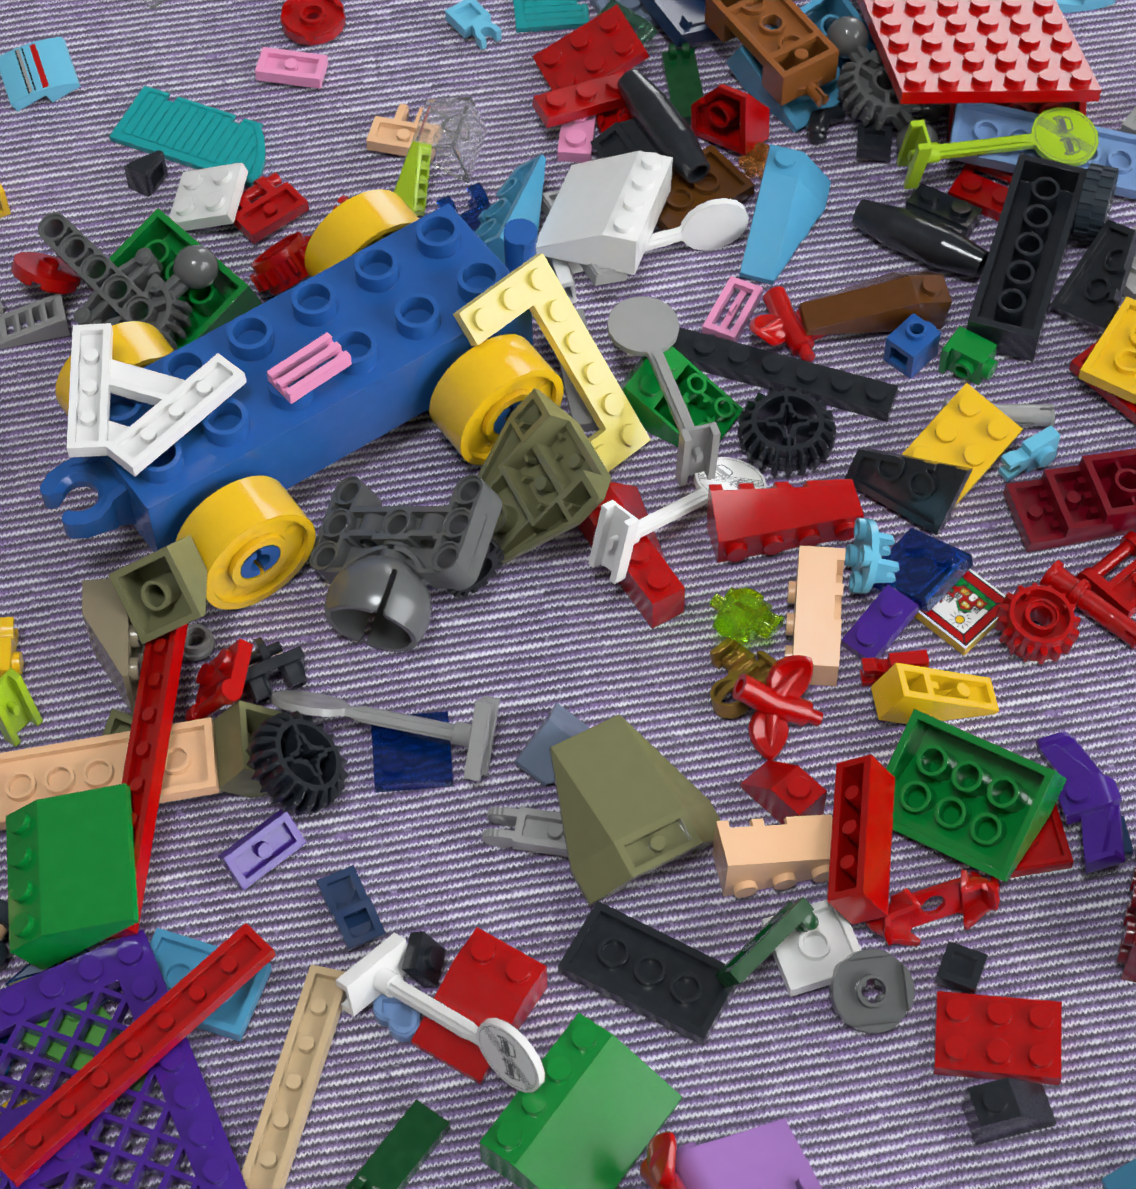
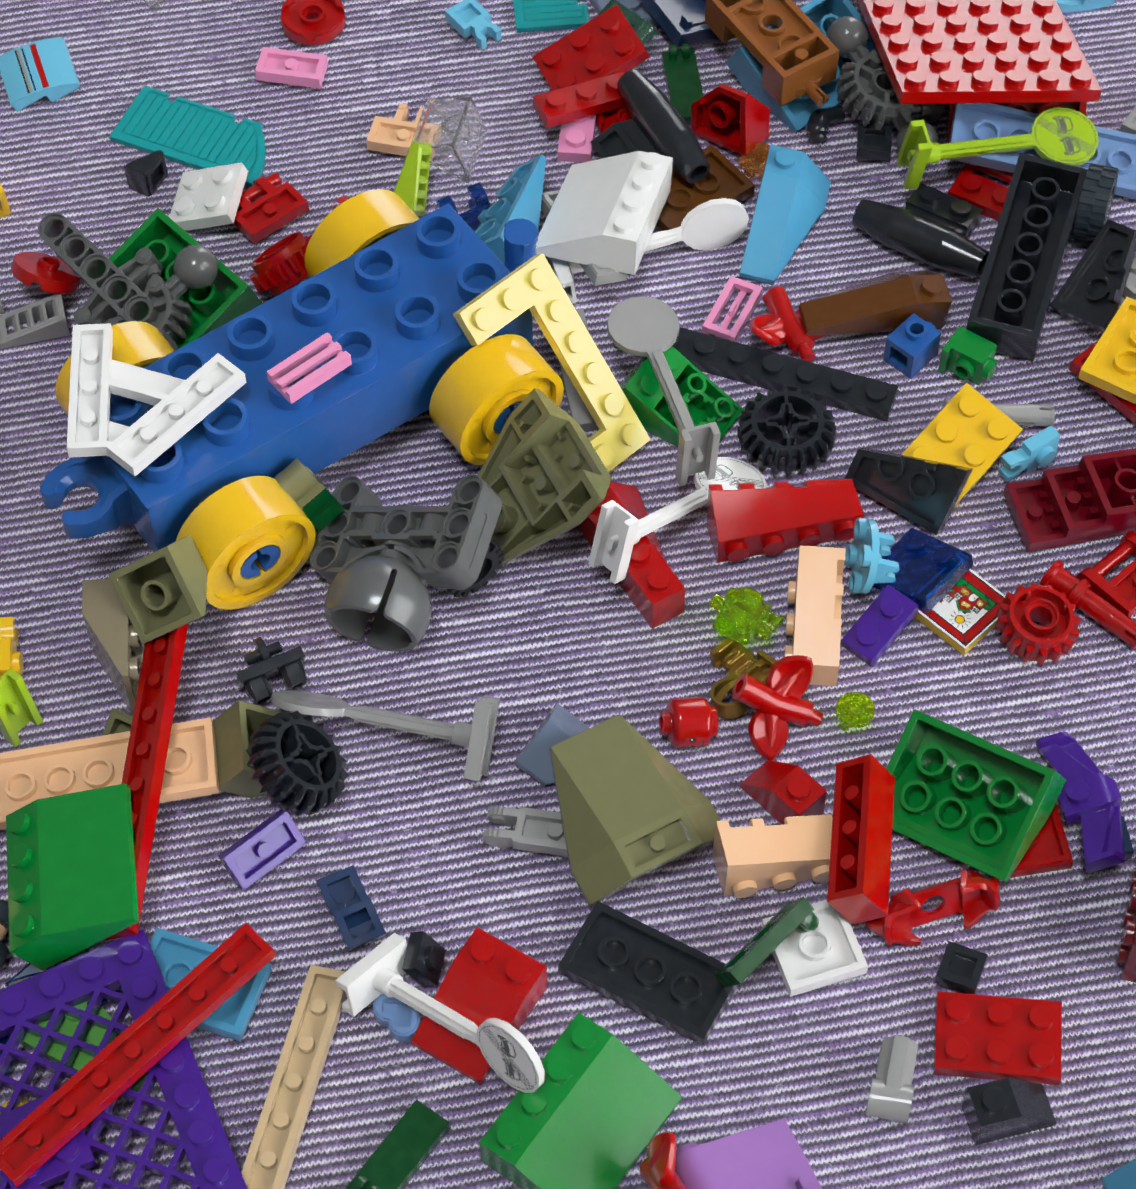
(200, 634): light grey plate -> none
(221, 680): red plate -> none
(309, 493): none -> leg
(411, 759): clear blue plate -> none
(689, 722): none -> red head
(852, 976): dark grey plate -> none
(854, 710): none -> clear neon green plate
(875, 668): red plate -> none
(892, 1089): none -> light grey piece
(933, 692): yellow slope -> none

